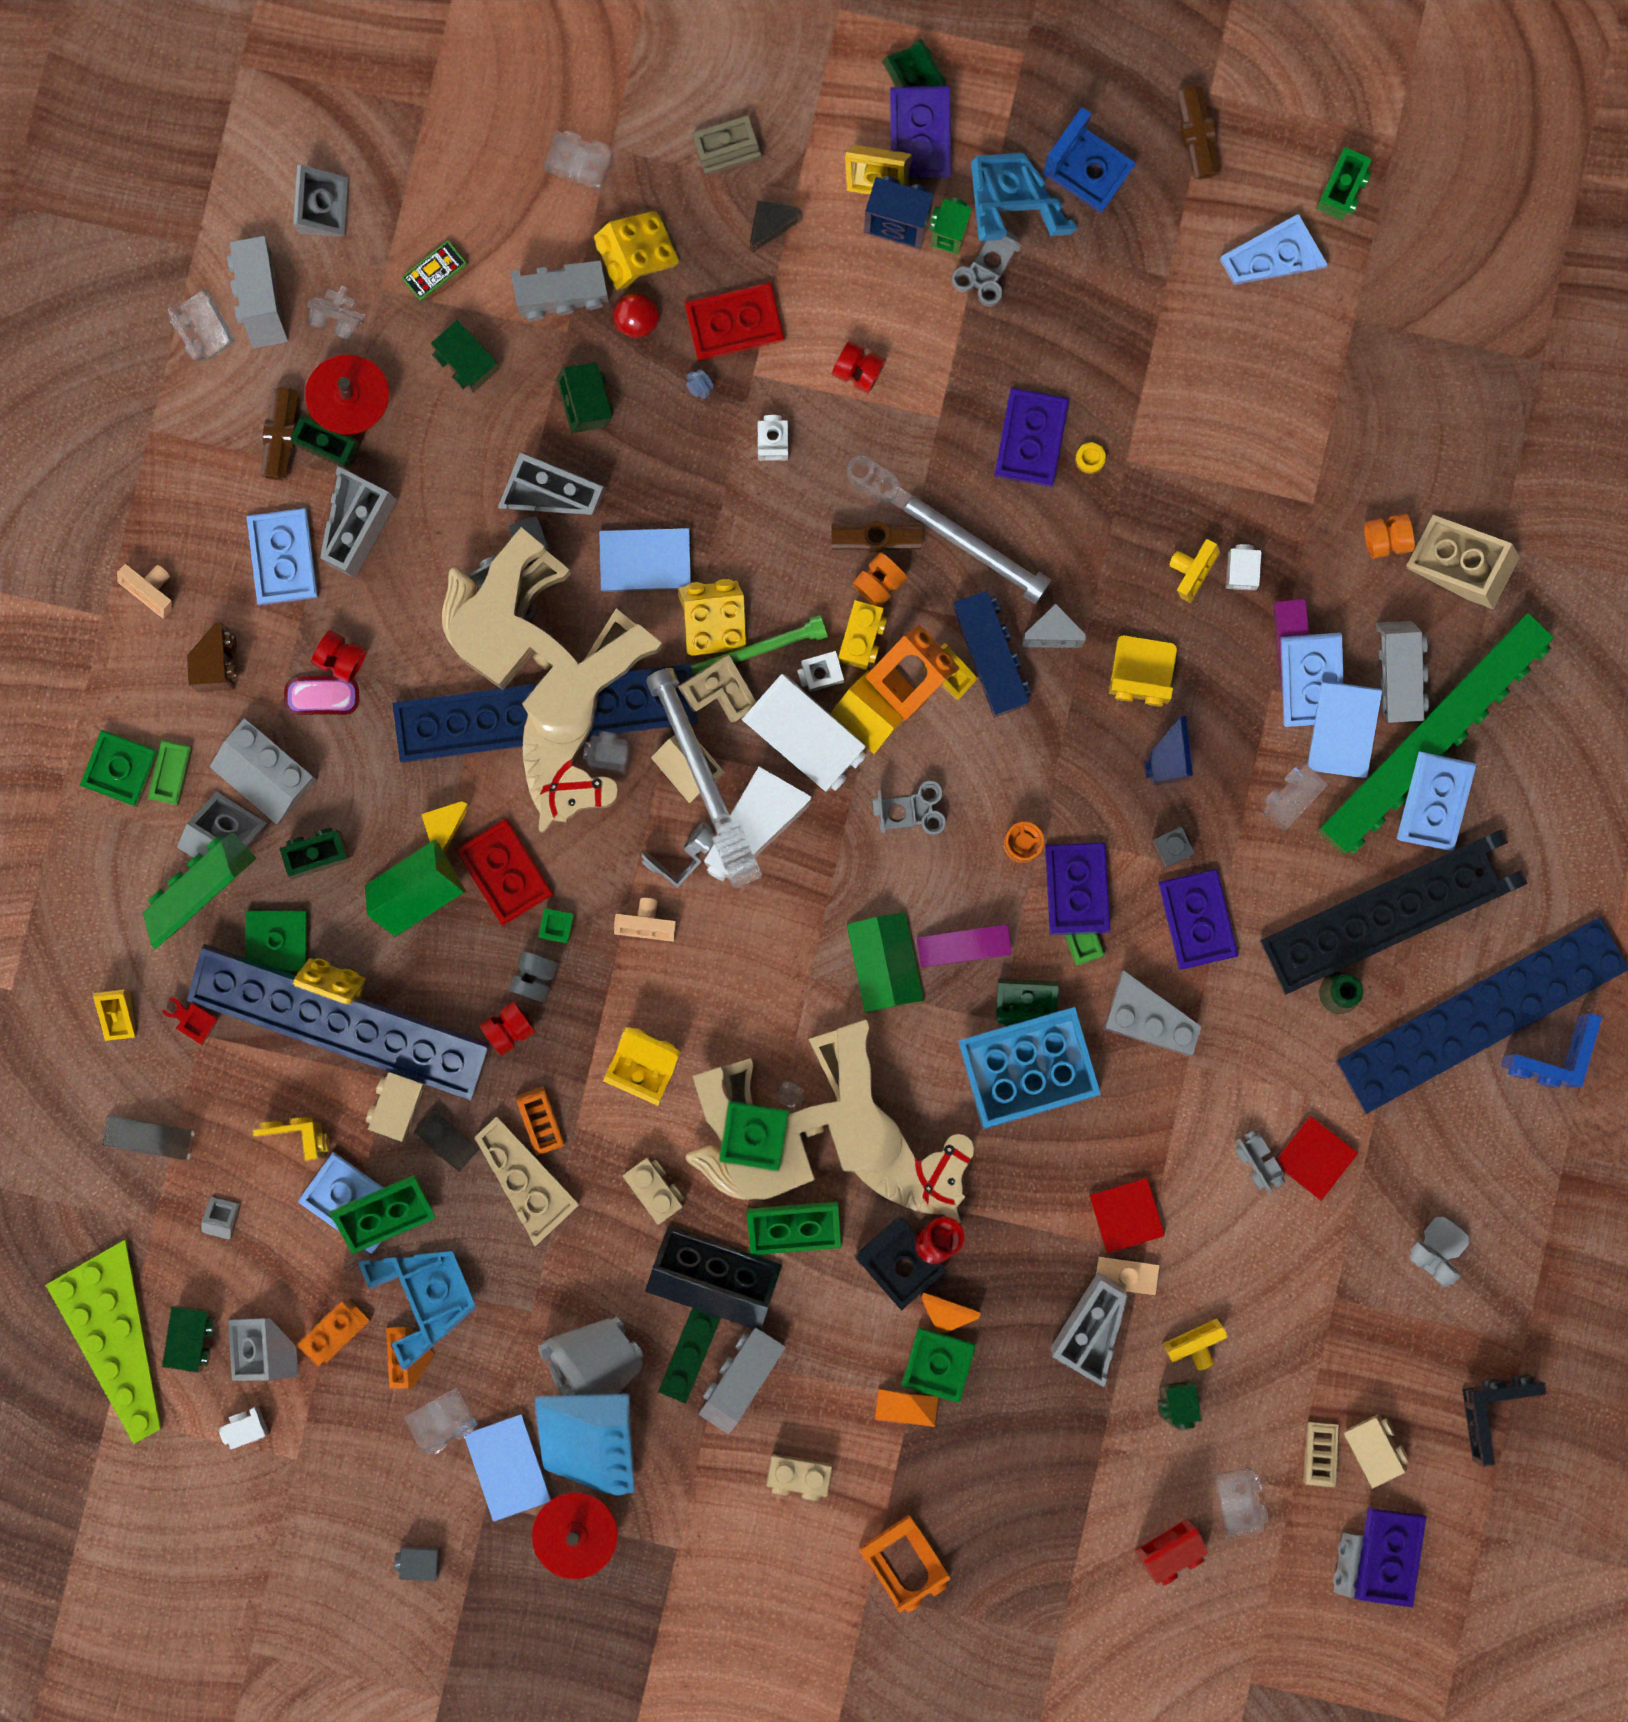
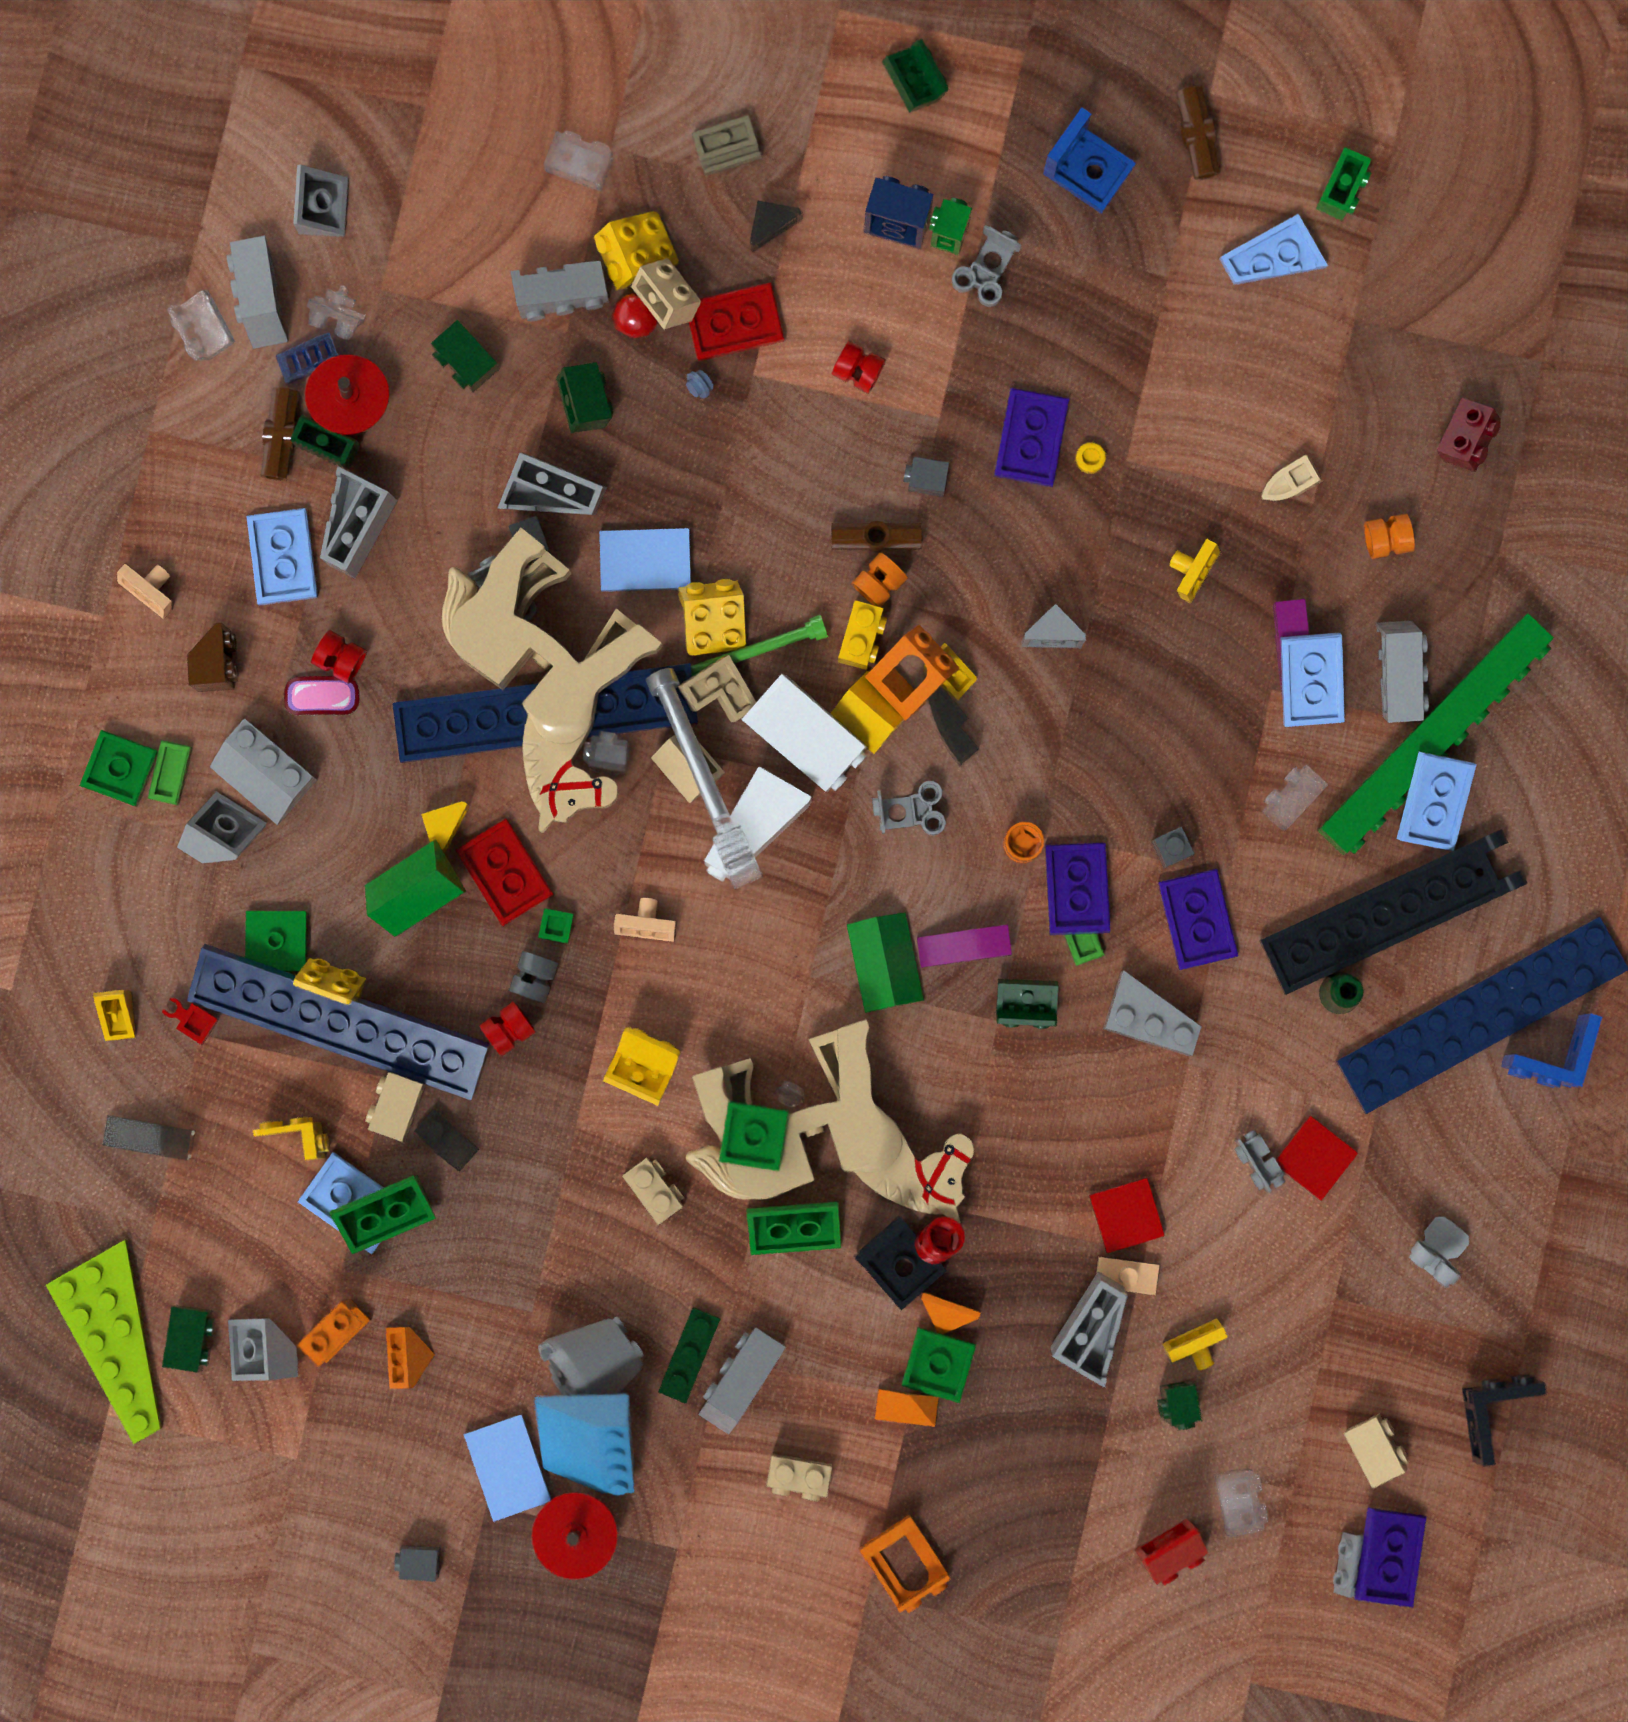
(196, 887): green slope -> none
(220, 1218): light grey slope -> none
(244, 1428): white brick -> none
(314, 854): dark green brick -> none
(324, 339): none -> clear blue slope
(434, 271): tile -> none
(435, 1295): dark azure wing -> none
(441, 1422): clear brick -> none
(529, 1186): tan wing -> none
(532, 1095): orange slope -> none
(666, 293): none -> tan brick
(698, 841): light grey piece -> none
(713, 1278): black slope -> none
(772, 449): white brick -> none
(827, 662): white brick -> none
(867, 163): yellow slope -> none
(922, 128): dark purple tile -> none
(926, 476): none -> dark grey brick
(945, 527): flat silver piece -> none
(948, 722): none -> clear smoke slope
(991, 653): dark blue brick -> none
(1012, 184): dark azure wing -> none
(1029, 1068): dark azure slope -> none
(1143, 670): yellow bracket -> none
(1171, 757): clear blue slope -> none
(1243, 568): white brick -> none
(1292, 480): none -> tan plate
(1331, 1467): tan slope -> none
(1344, 729): light blue tile -> none
(1464, 561): tan slope -> none
(1469, 435): none -> dark red brick

